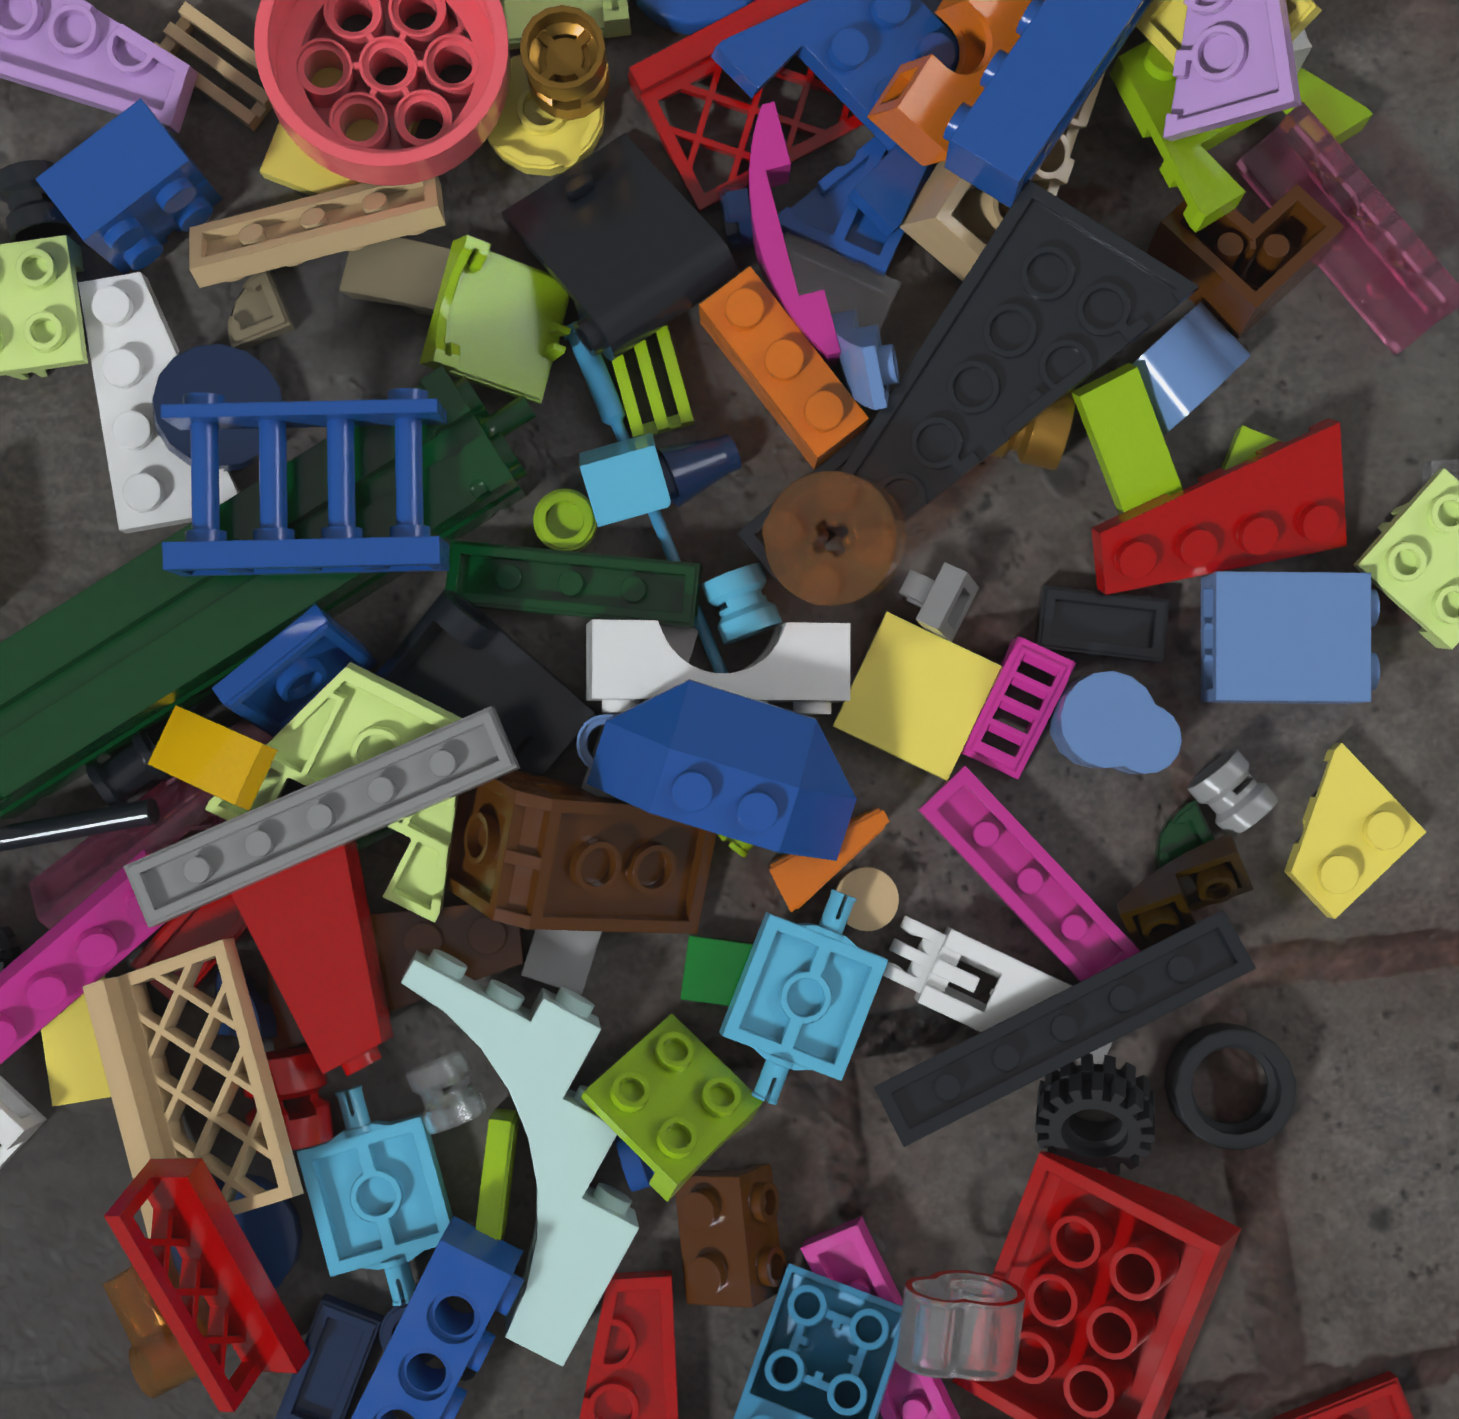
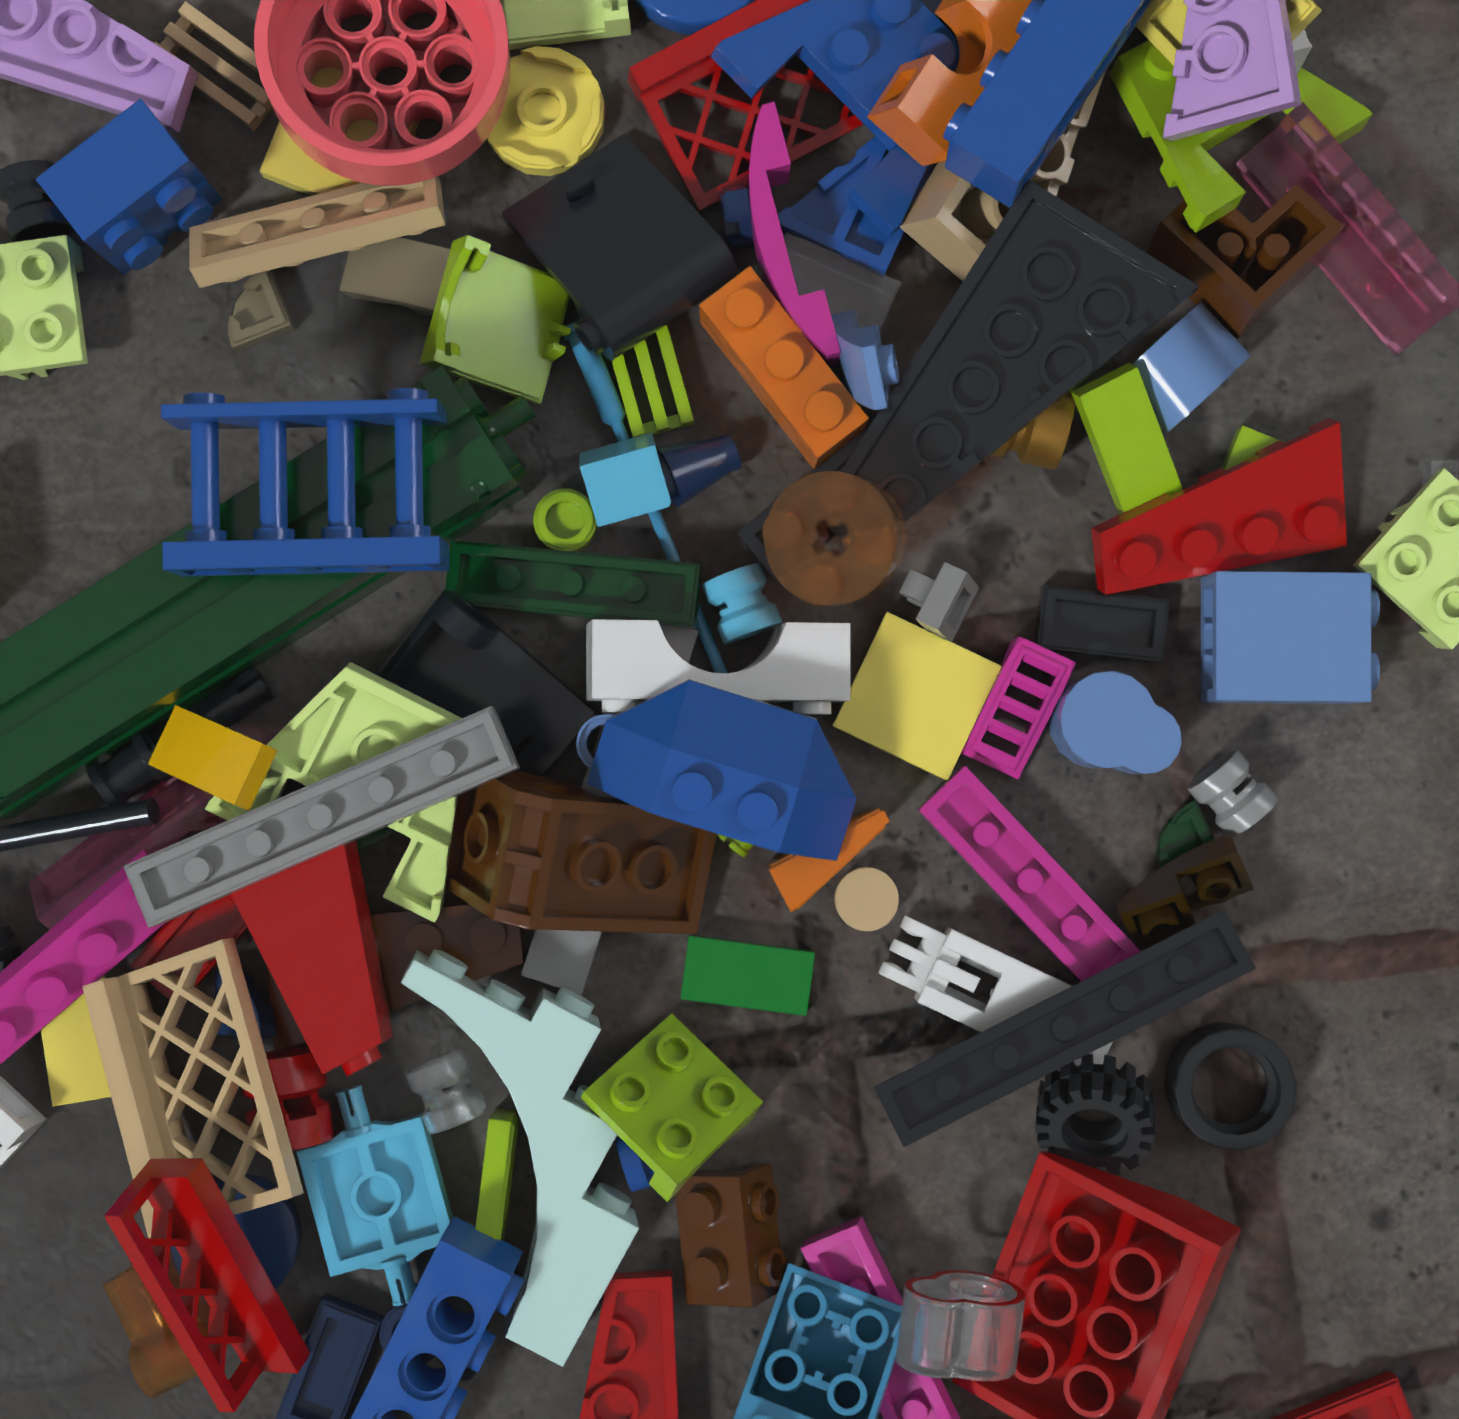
(127, 353): white wing -> none
(222, 372): dark blue tile -> none
(291, 670): blue plate -> none
(565, 47): pearl gold wheel -> none
(803, 996): medium azure plate -> none
(1348, 834): light yellow wing -> none

